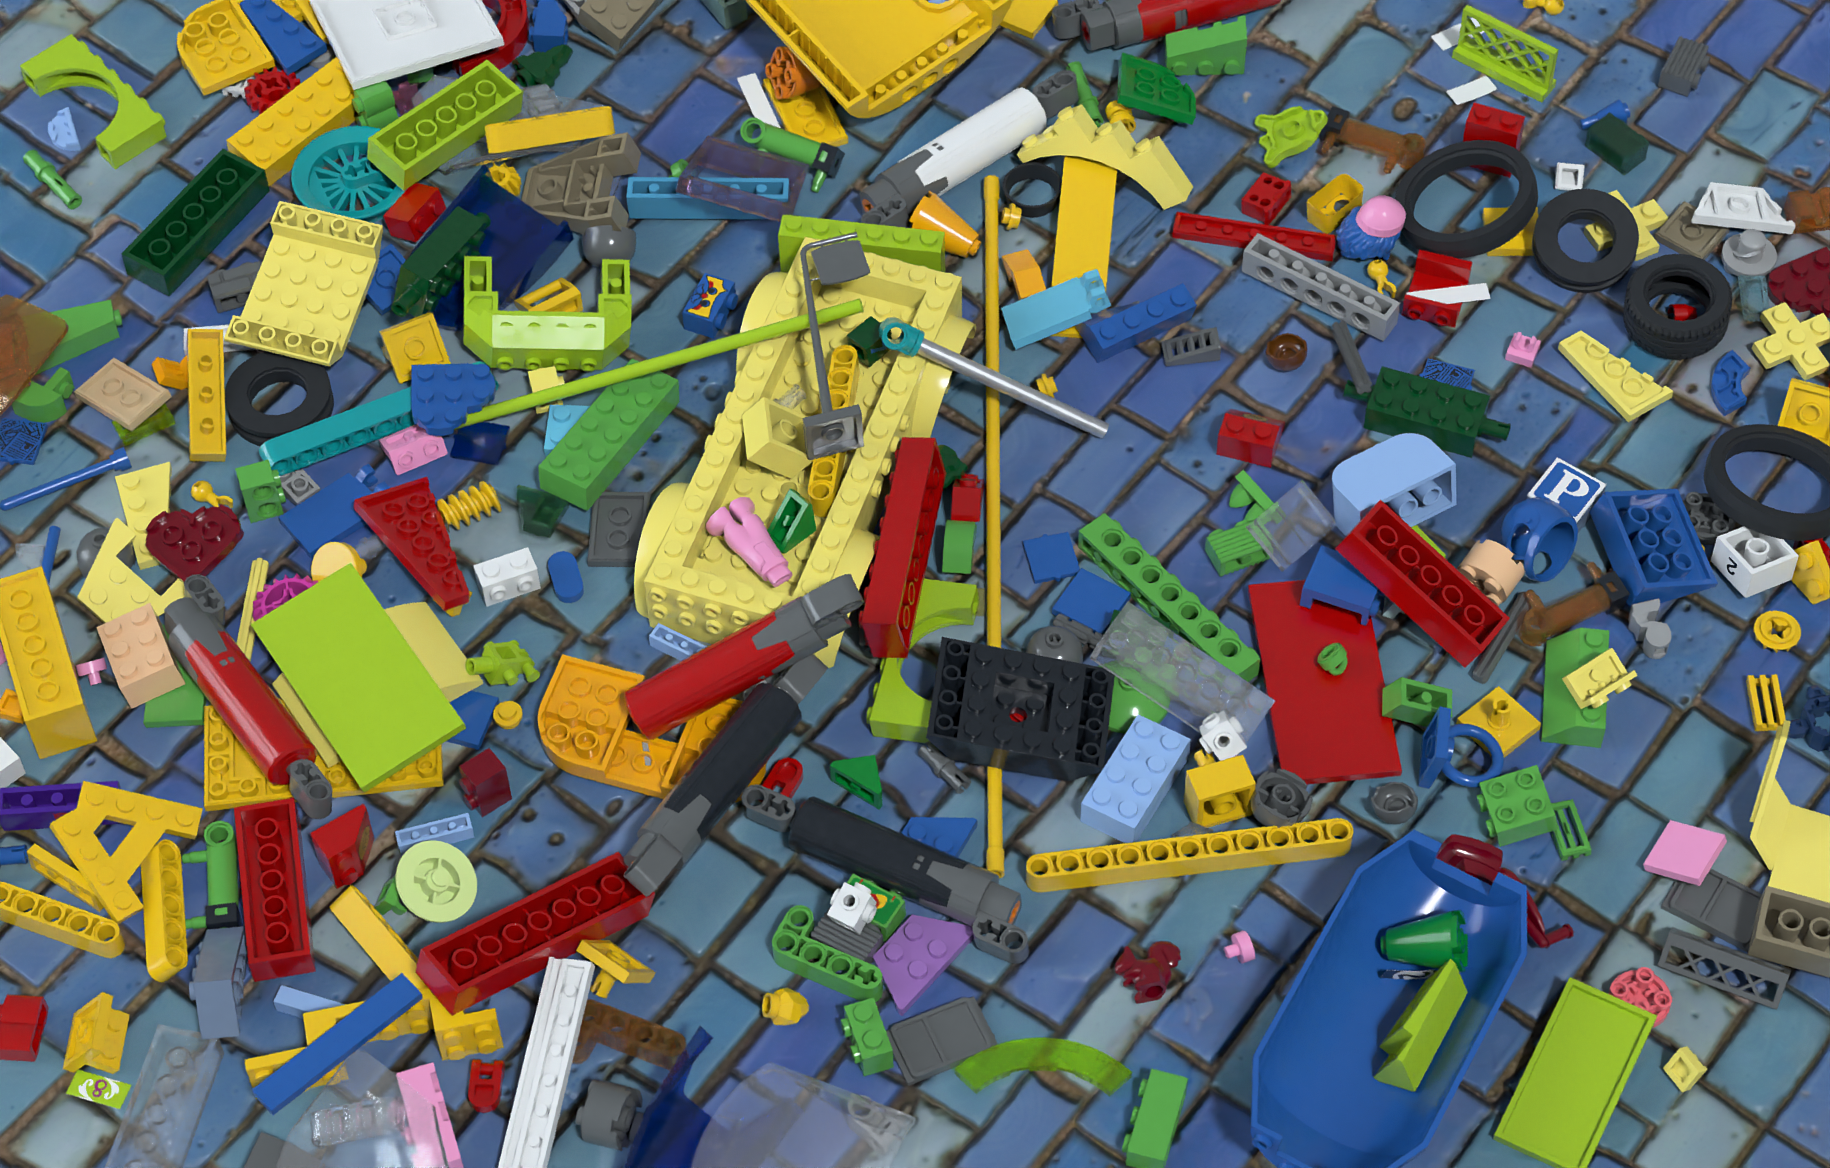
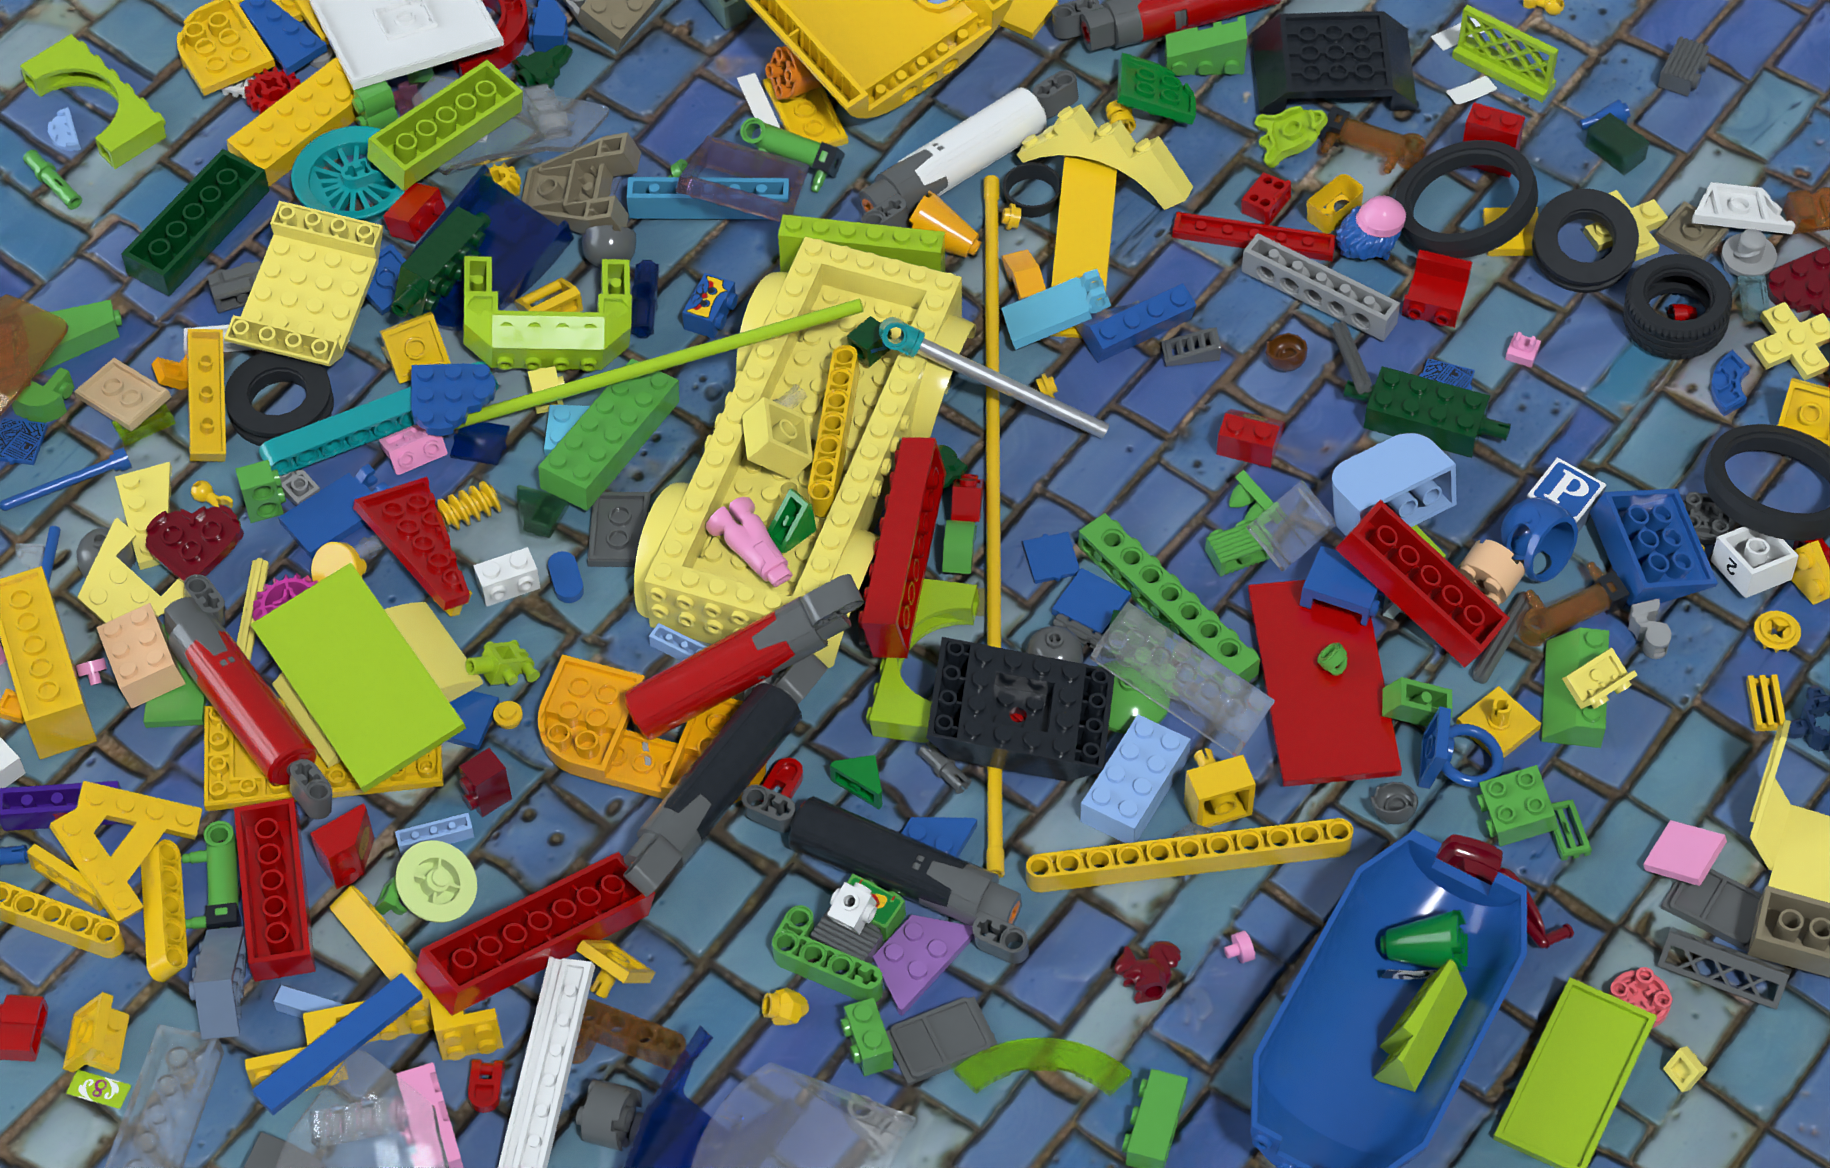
(549, 129): yellow beam -> none
(644, 298): none -> clear blue piece
(841, 428): dark grey piece -> none
(1086, 97): bright green pin -> none
(1222, 735): white brick -> none
(1280, 799): dark grey cylinder -> none
(1332, 59): none -> black slope
(1378, 271): yellow arm -> none
(1455, 294): white sticker -> none
(1569, 176): white slope -> none
(1613, 377): light yellow wing -> none

